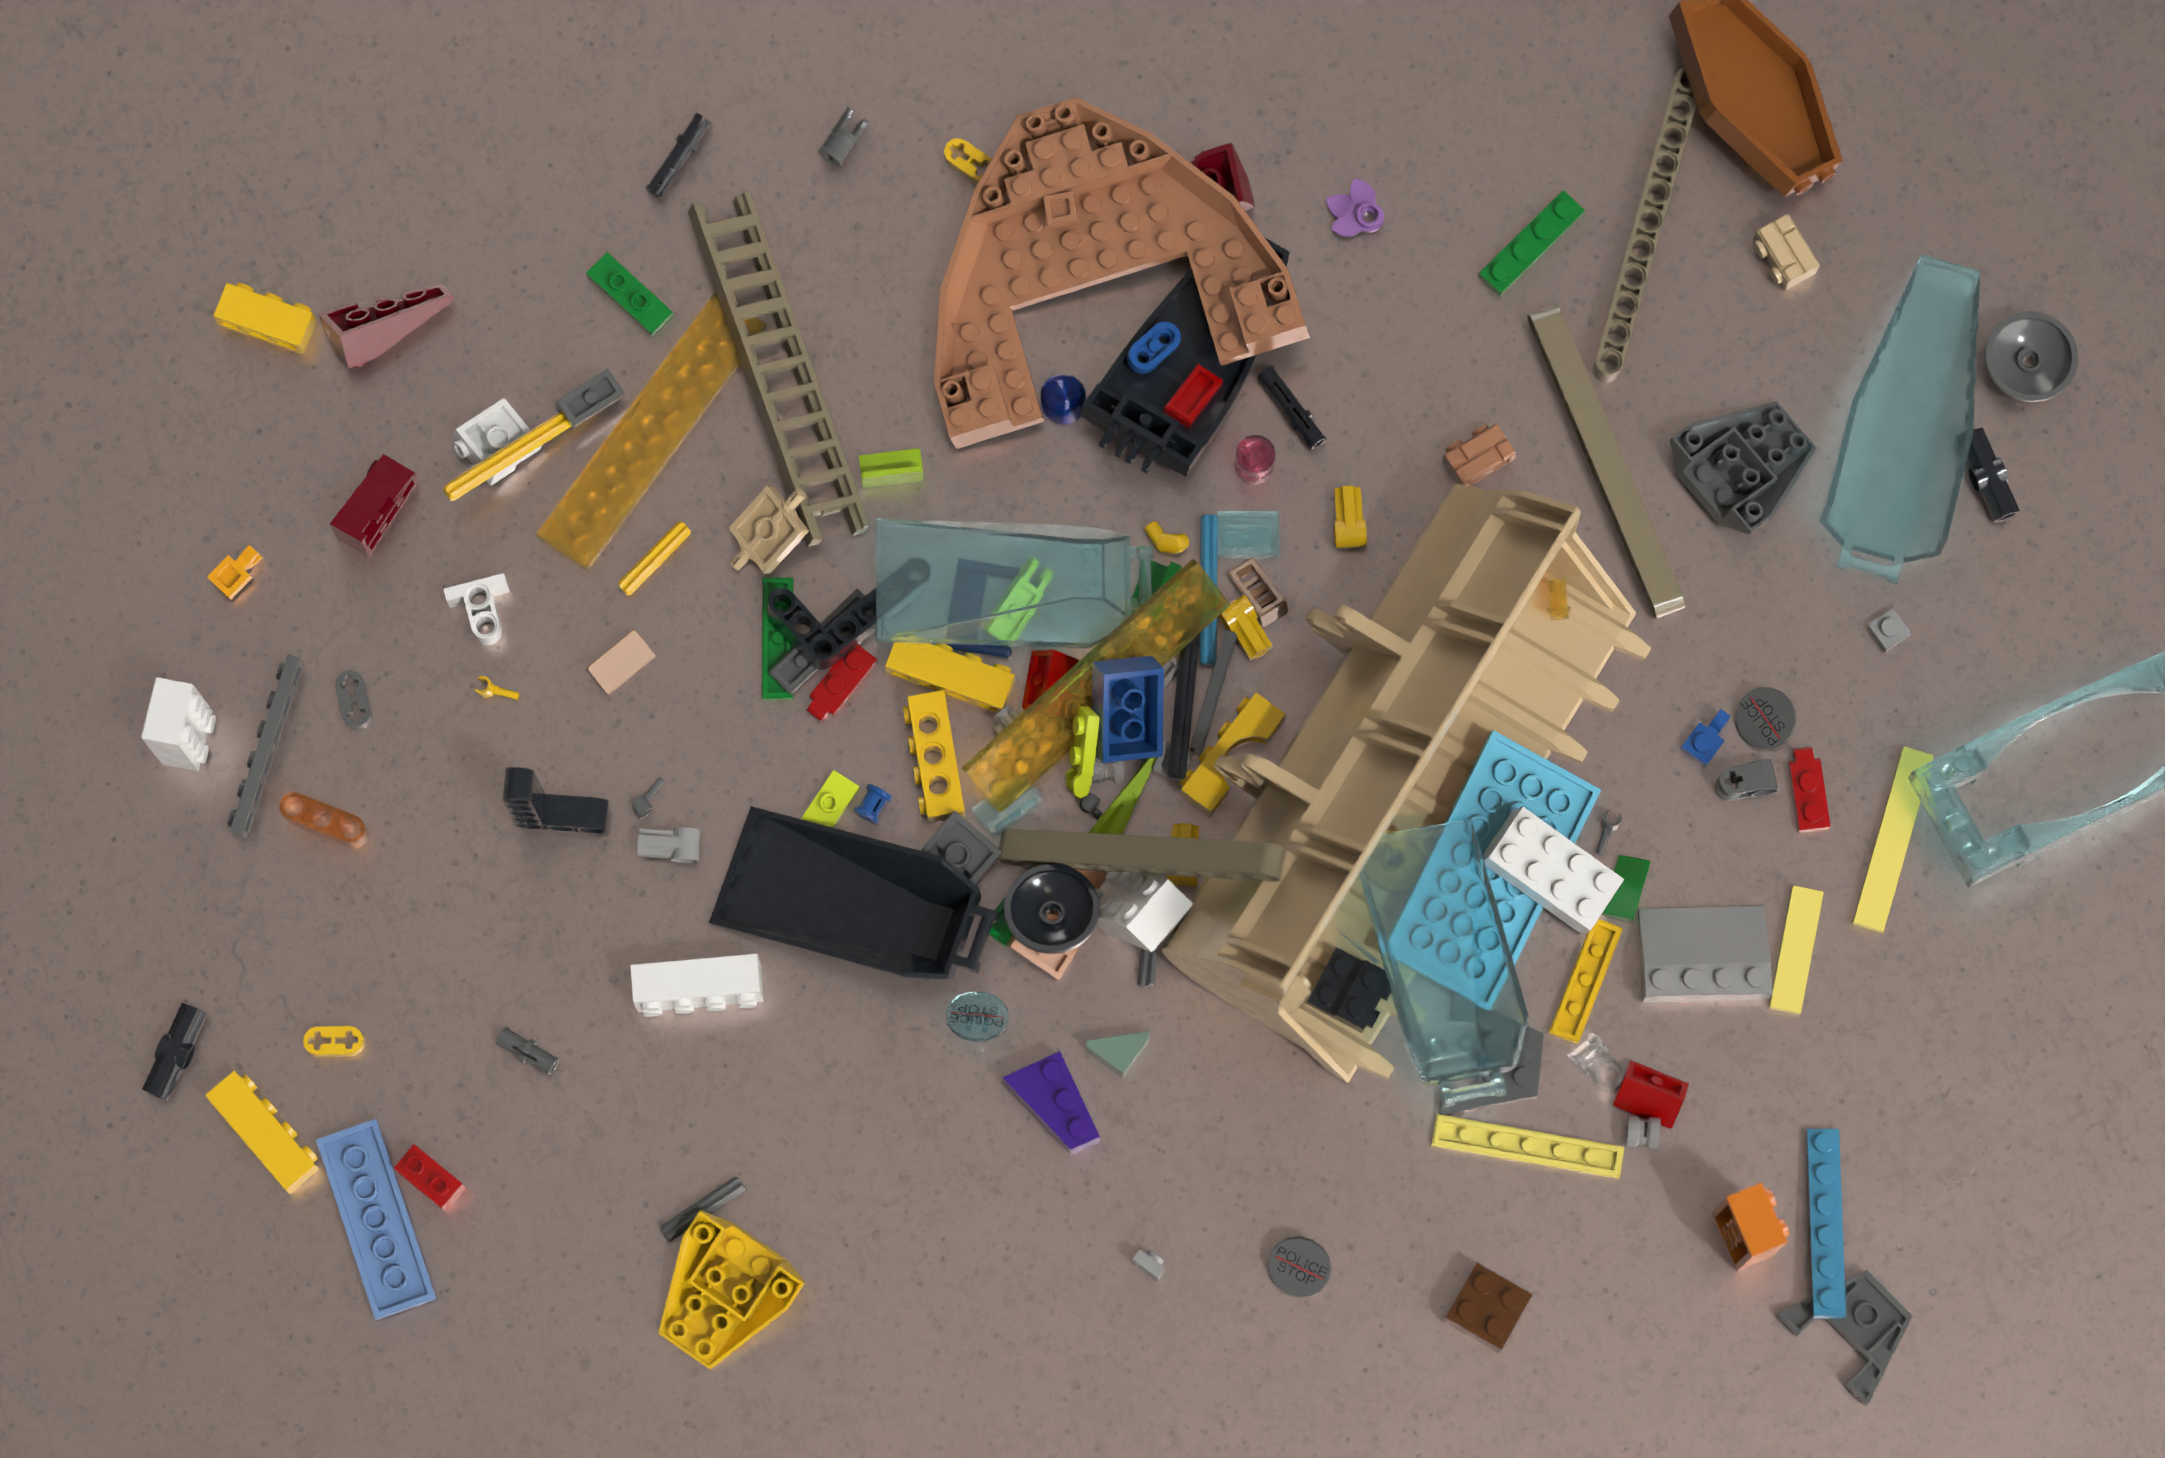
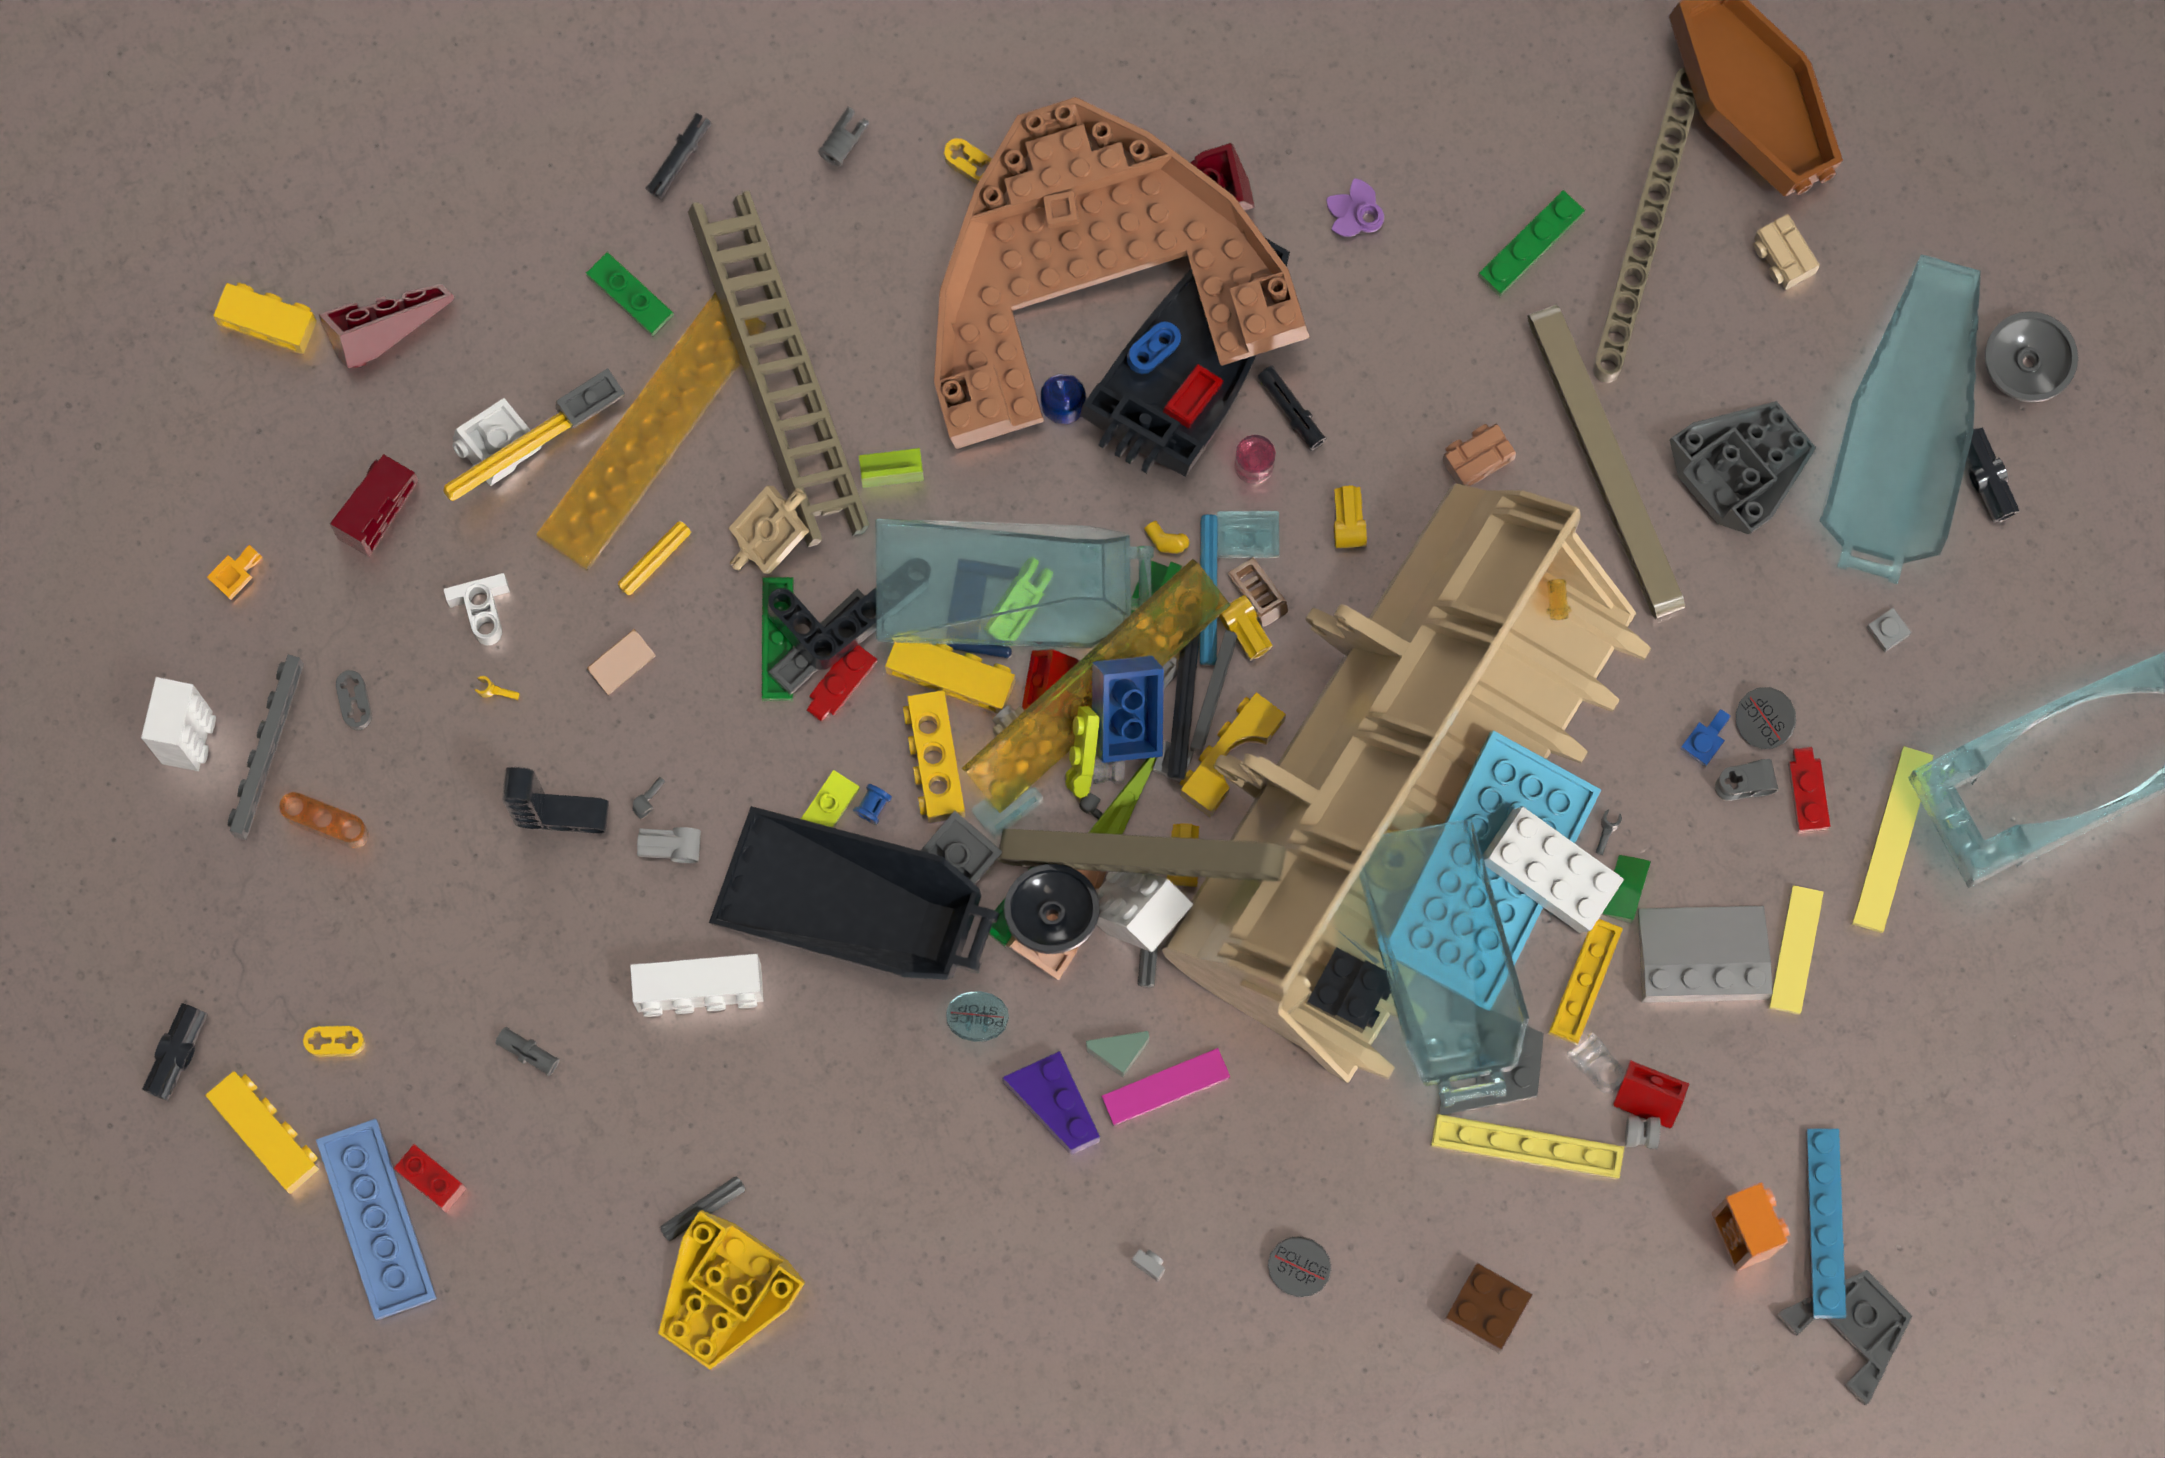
(1165, 1087): none -> dark pink tile

